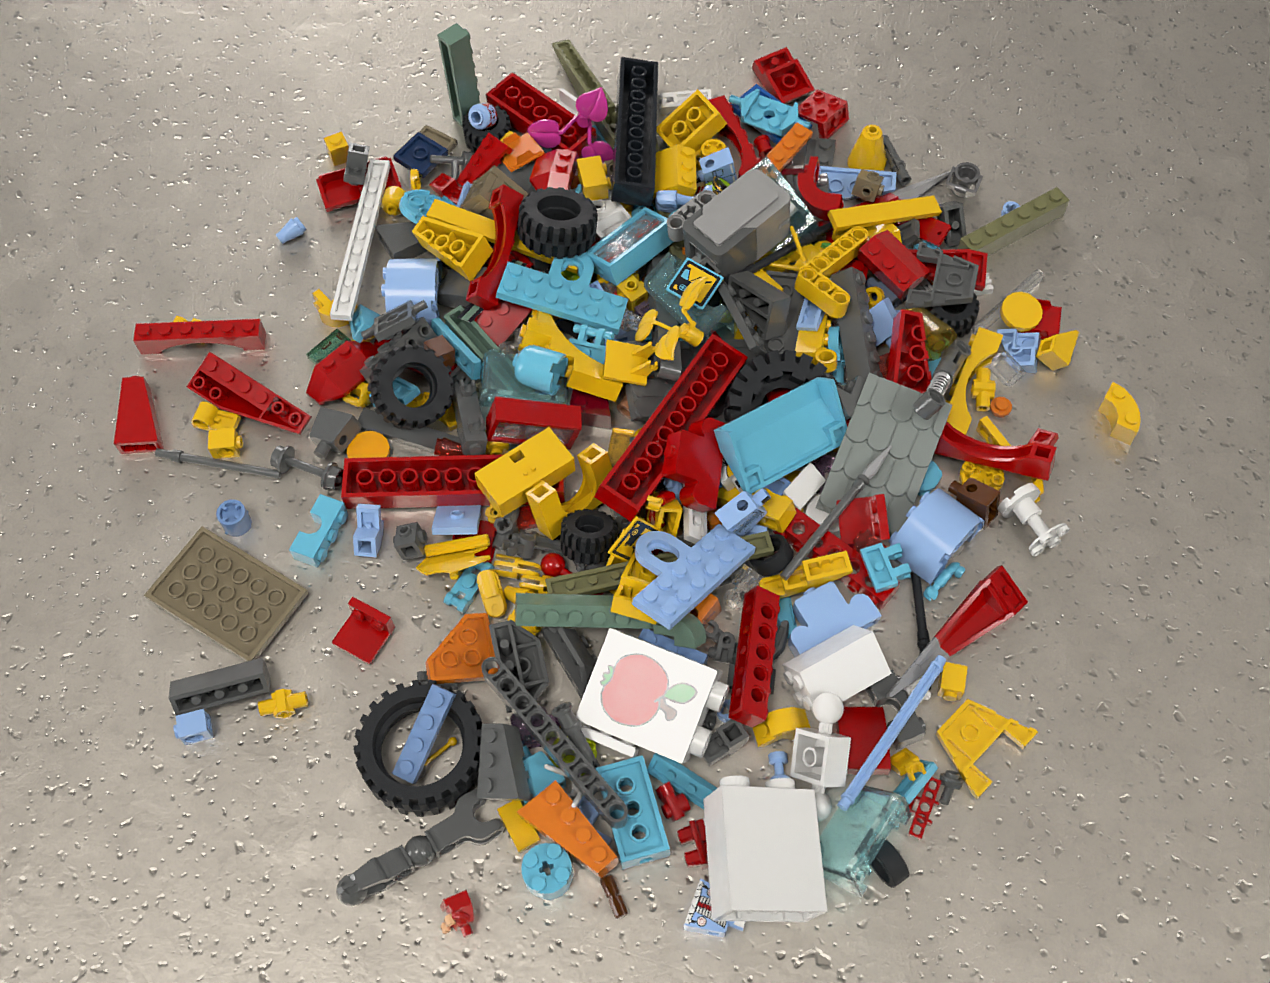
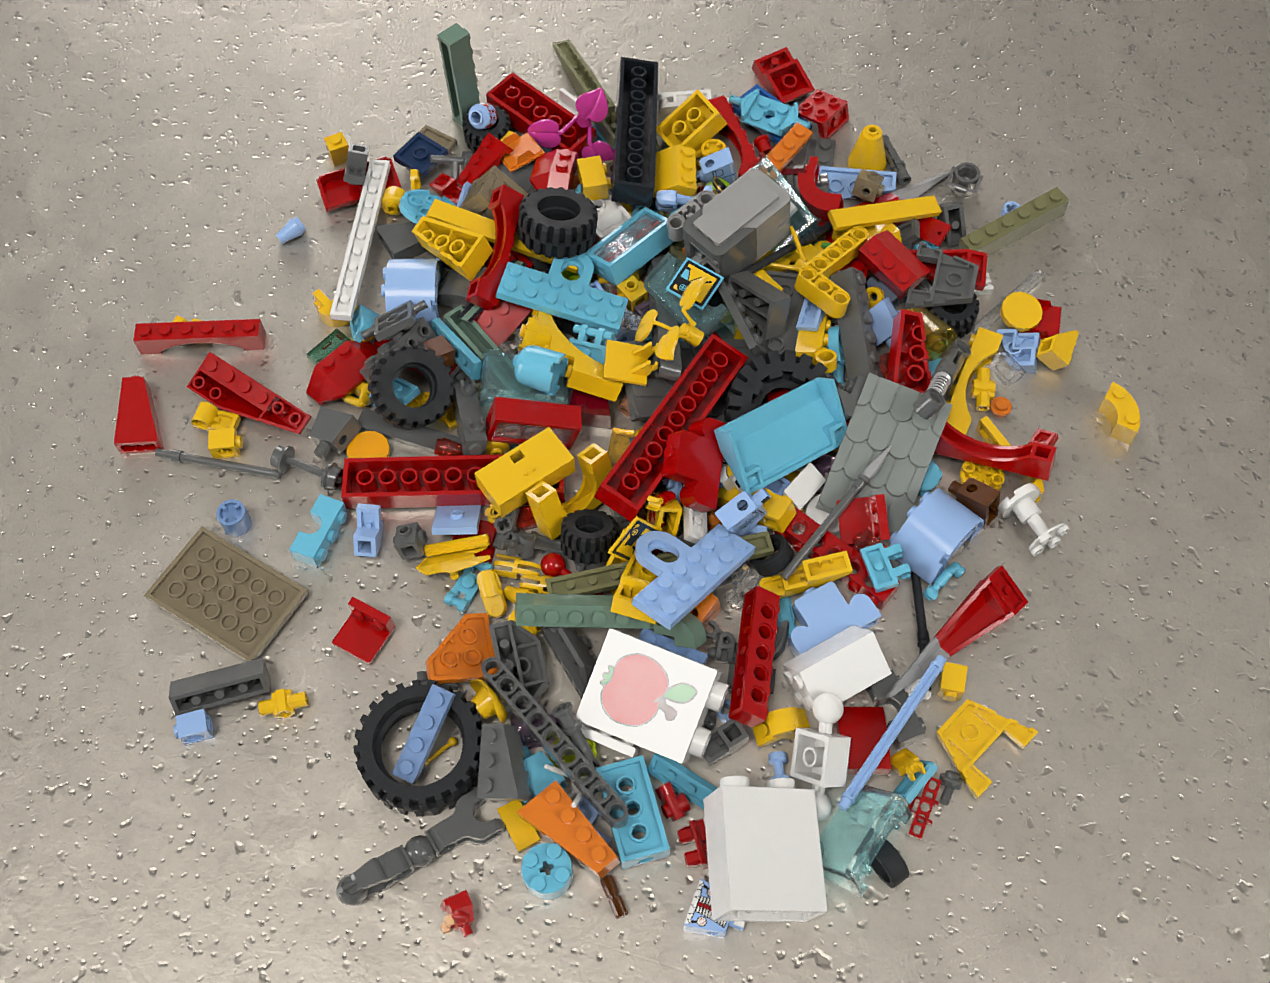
(487, 701): none -> yellow hat

